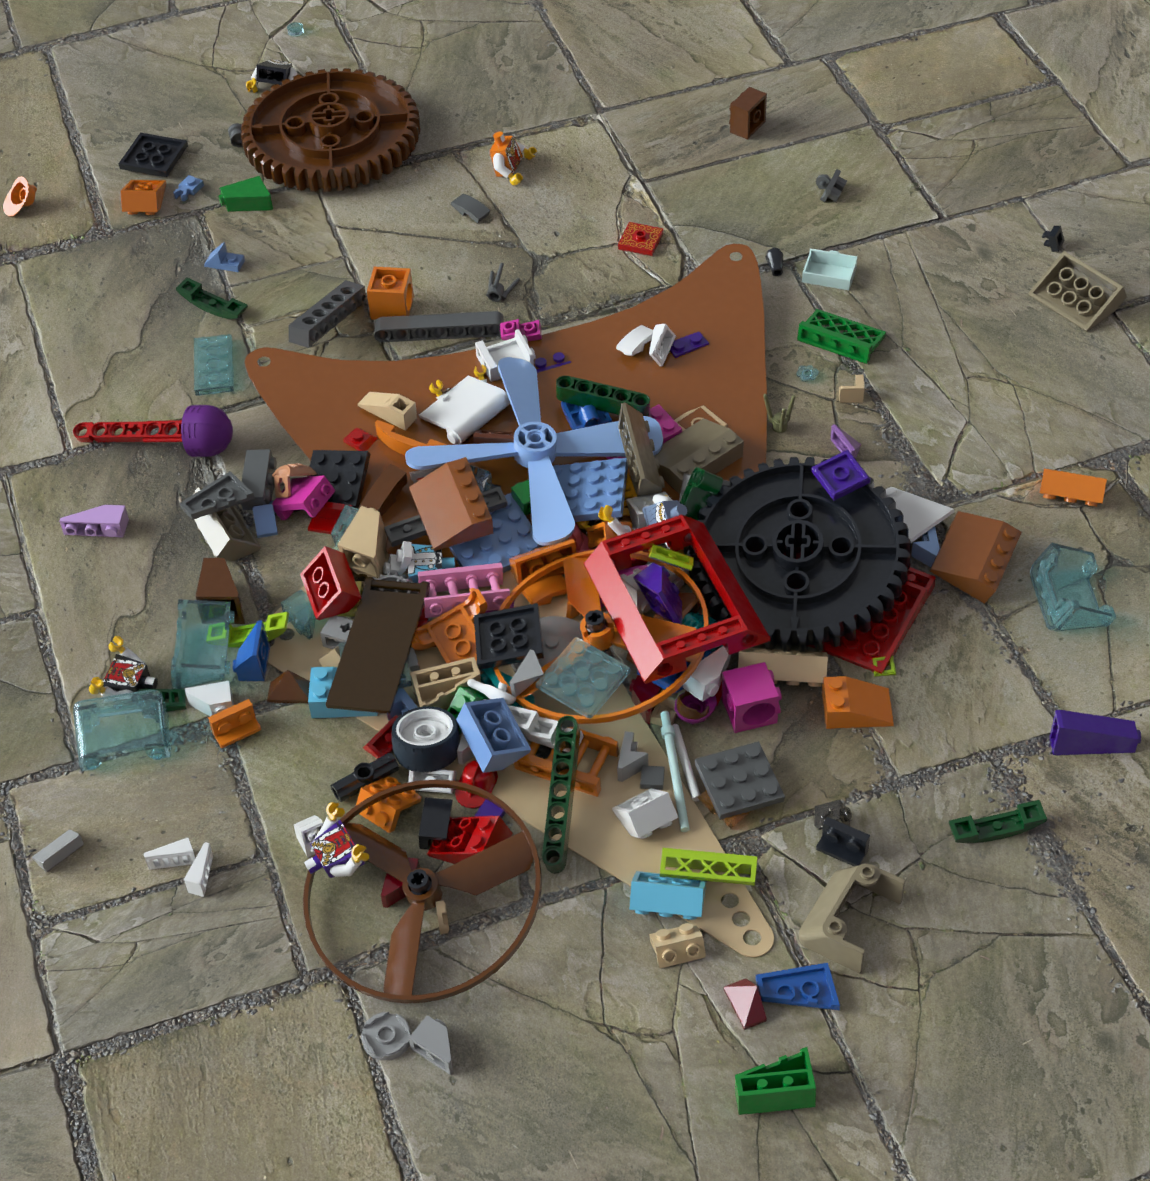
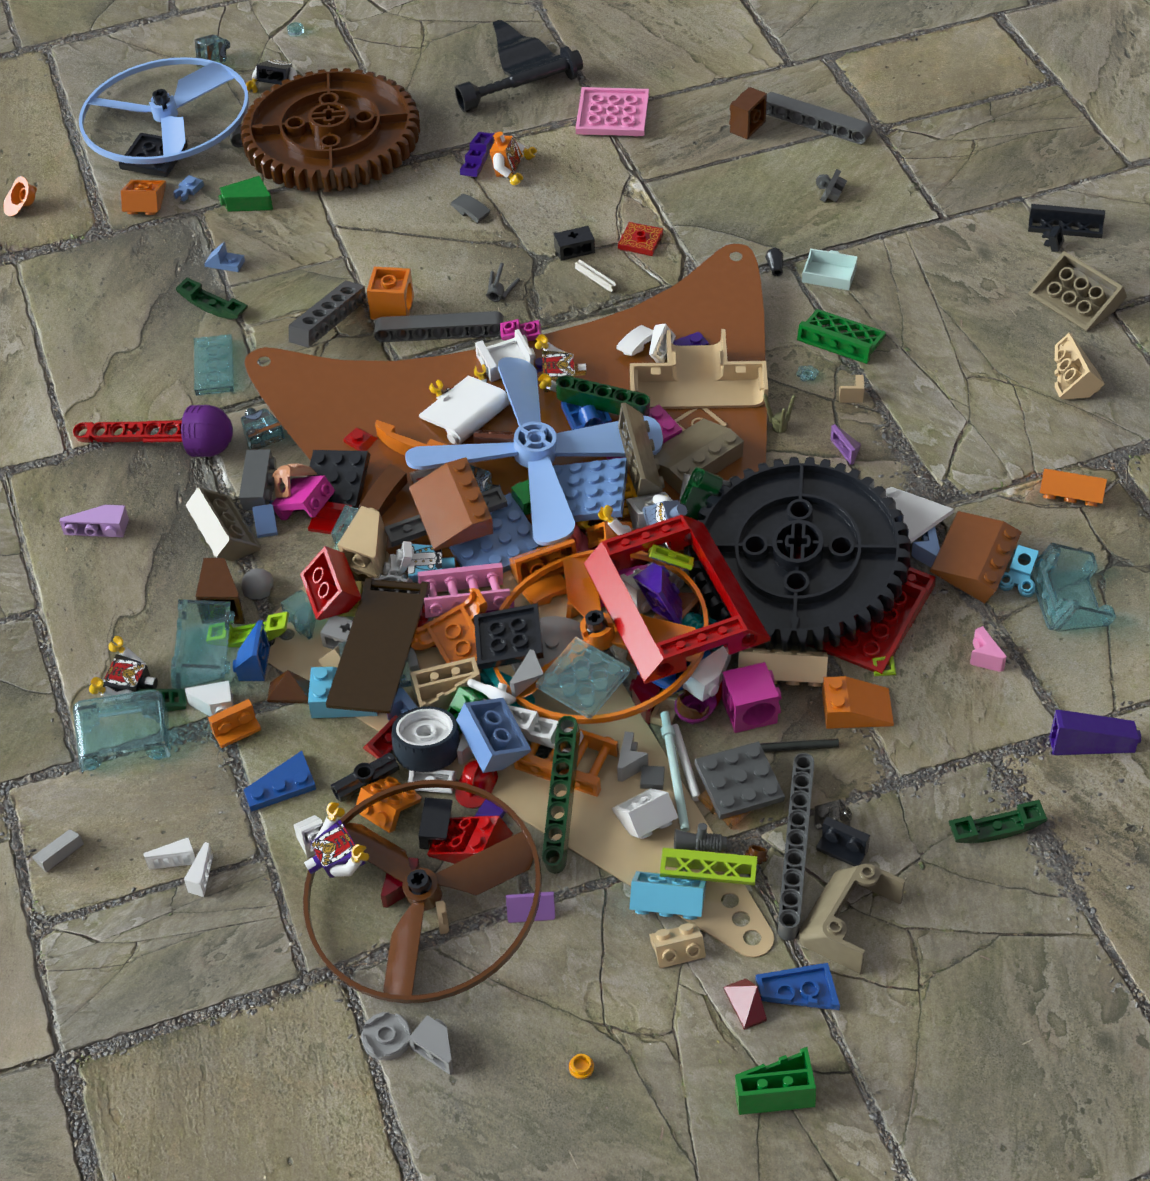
(165, 107): none -> light blue piece
(211, 48): none -> clear light blue torso
(217, 496): dark grey wing -> none
(257, 583): none -> light grey hair
(261, 428): none -> clear light blue torso
(281, 783): none -> blue wing
(390, 407): tan slope -> none
(478, 154): none -> dark purple slope
(520, 904): none -> medium lavender slope
(523, 61): none -> black flag
(556, 364): none -> torso
(574, 243): none -> black brick
(581, 1066): none -> light orange plate
(596, 276): none -> axle
(612, 111): none -> bright pink plate
(700, 378): none -> tan piece
(700, 841): none -> dark grey piece
(760, 852): none -> reddish brown plate
(790, 914): none -> dark grey beam
(800, 745): none -> pearl dark grey bar
(817, 118): none -> dark grey beam
(840, 475): dark purple plate -> none
(987, 652): none -> bright pink slope
(1019, 573): none -> medium azure piece
(1066, 218): none -> black fence
(1074, 371): none -> tan wedge

